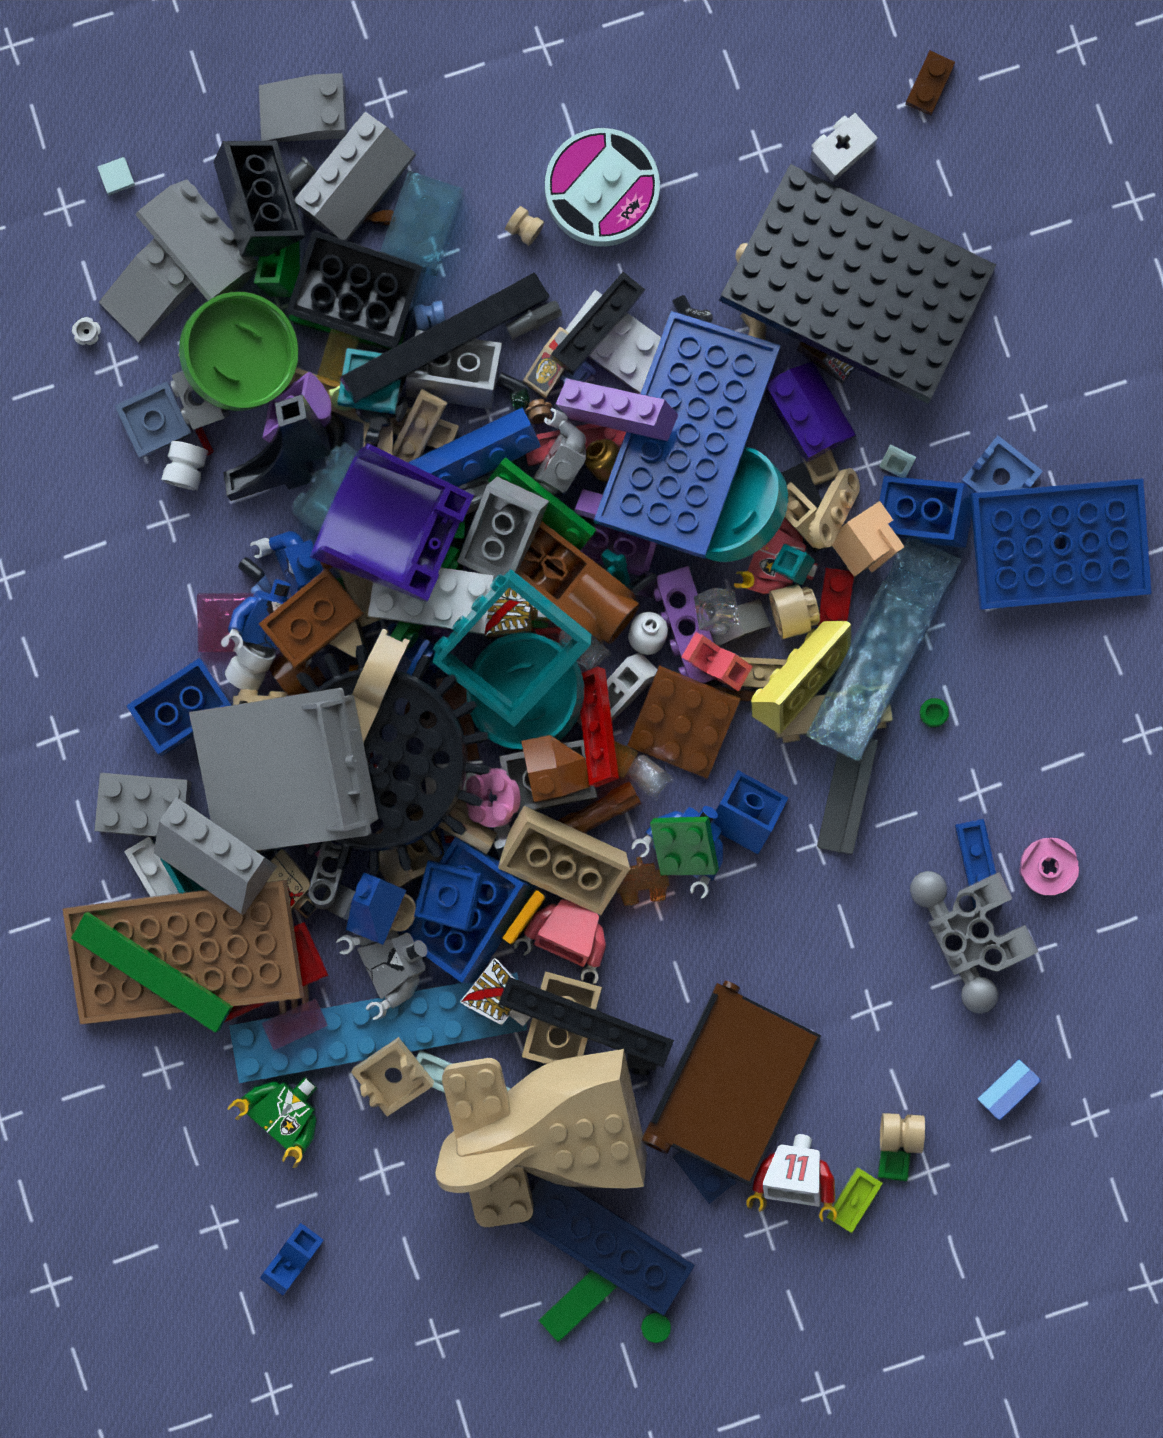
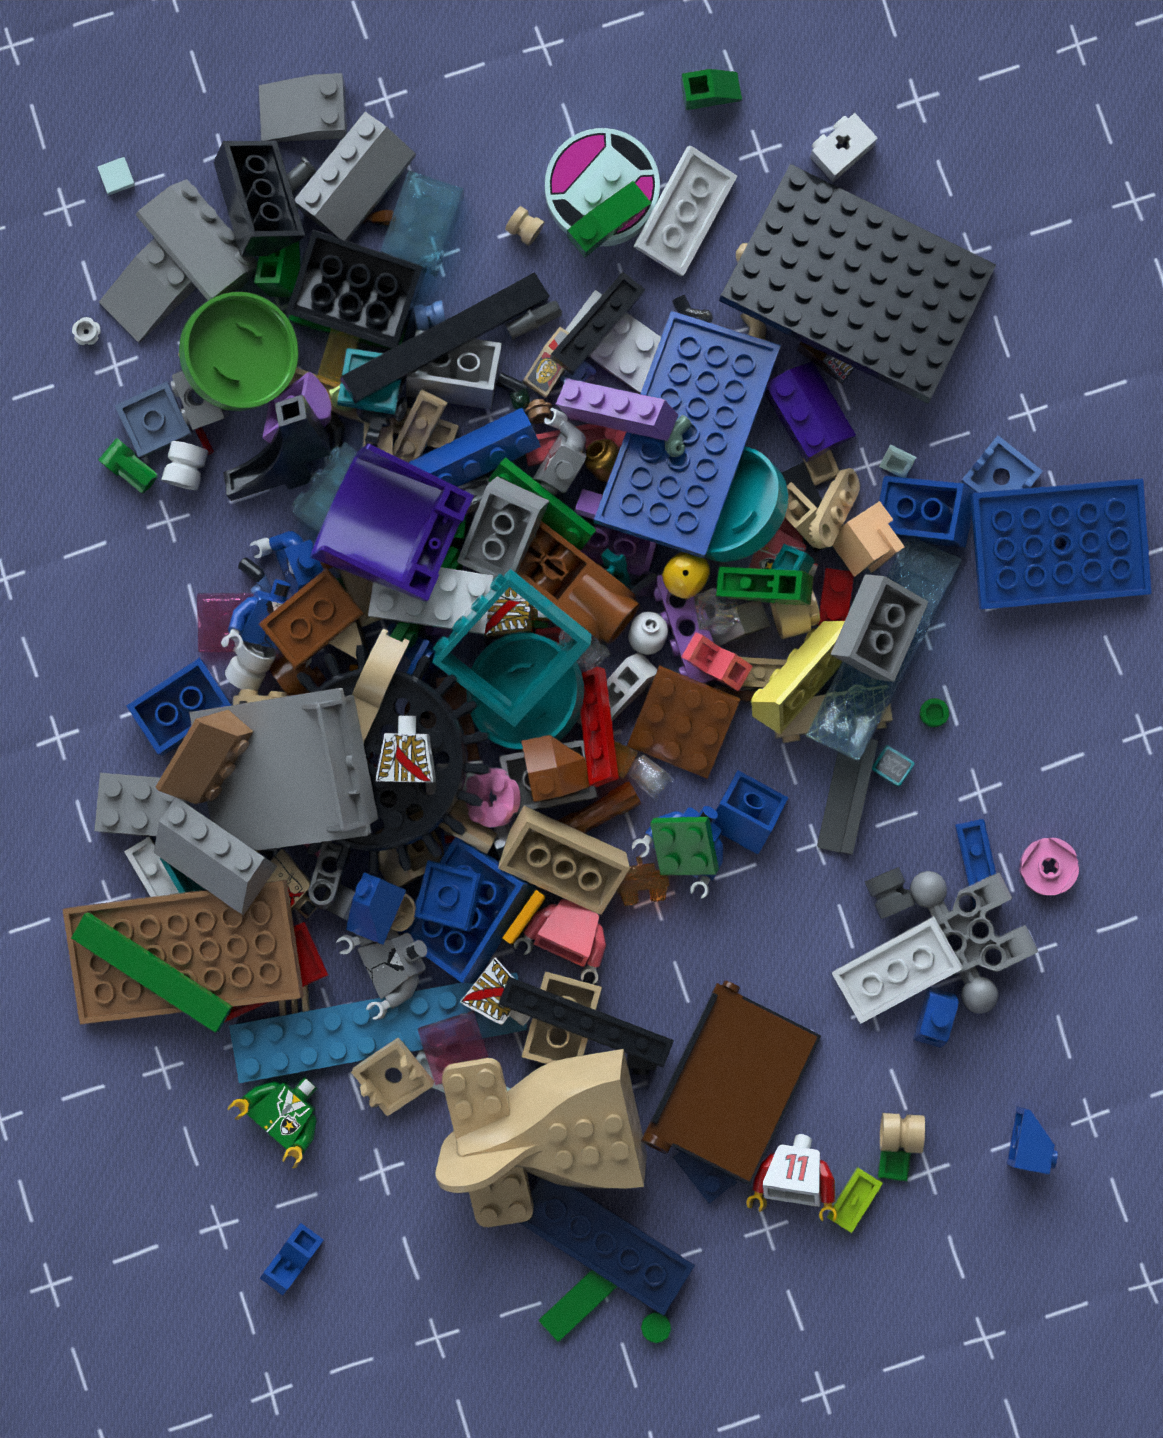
(123, 462): none -> green piece
(205, 757): none -> medium nougat slope
(295, 1024): clear pink plate -> none
(406, 755): none -> torso
(452, 1042): none -> clear pink plate
(607, 218): none -> green slope
(674, 445): none -> sand green arm
(685, 211): none -> white plate
(688, 585): none -> yellow helmet
(710, 88): none -> green slope
(765, 585): none -> green slope
(879, 627): none -> light grey brick
(889, 893): none -> dark grey wheel
(892, 766): none -> slope
(897, 970): none -> white plate
(930, 83): reddish brown plate -> none
(936, 1017): none -> blue torso
(1009, 1089): slope -> none
(1030, 1144): none -> blue slope

